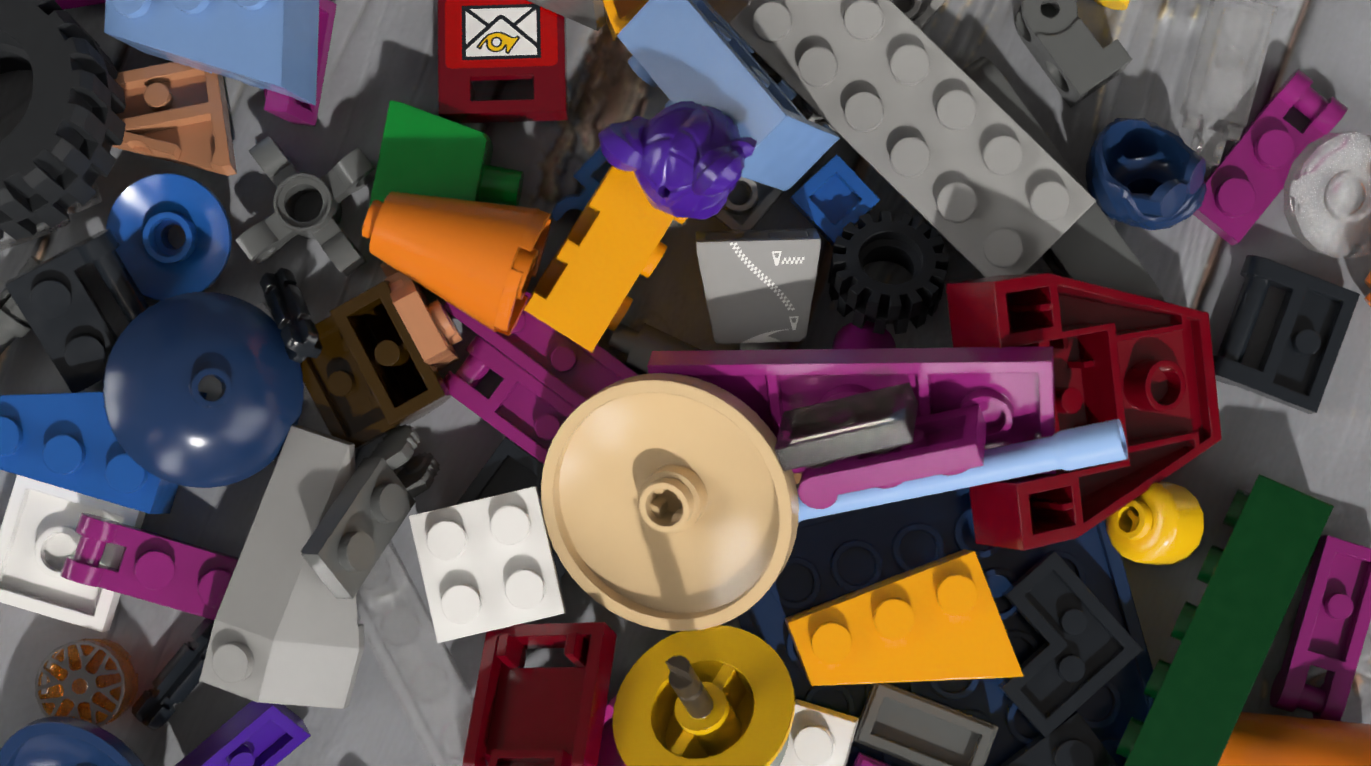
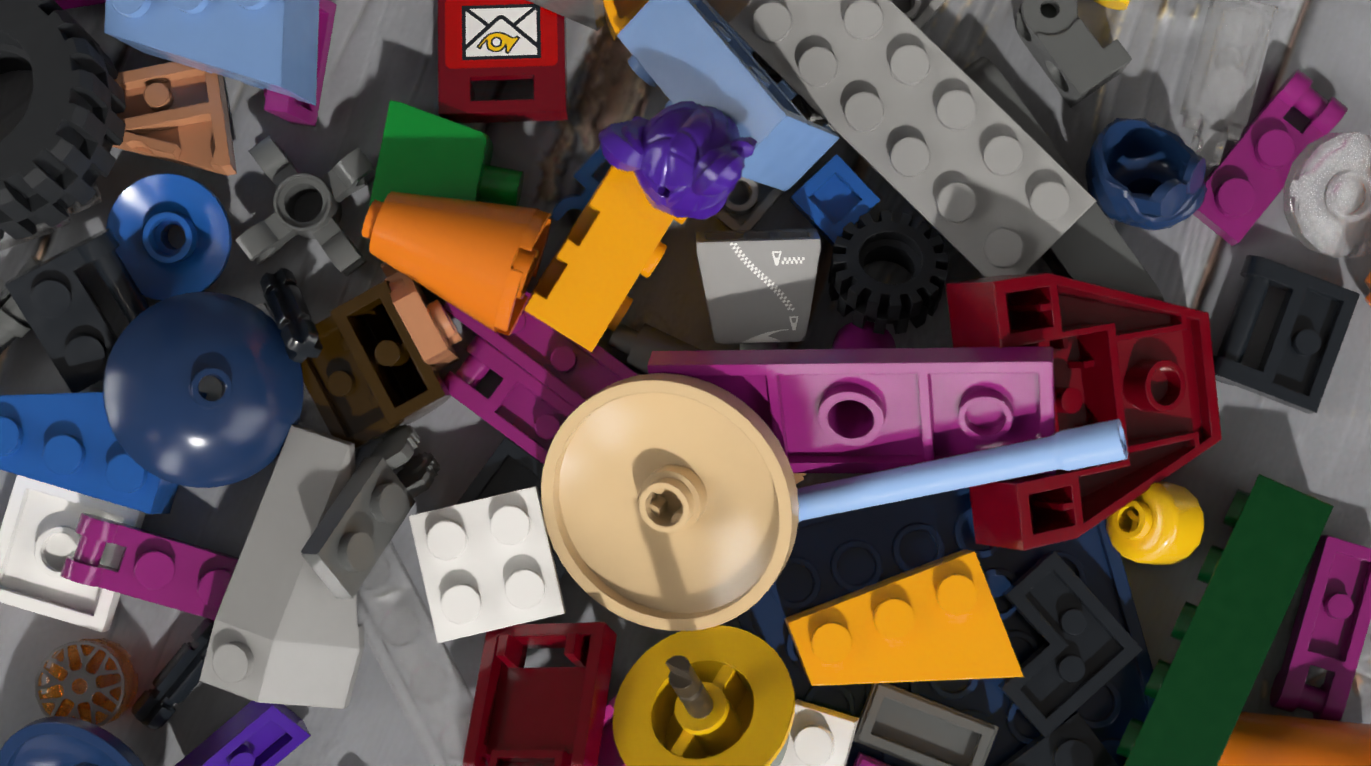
(847, 427): clear smoke plate -> none
(941, 445): magenta plate -> none

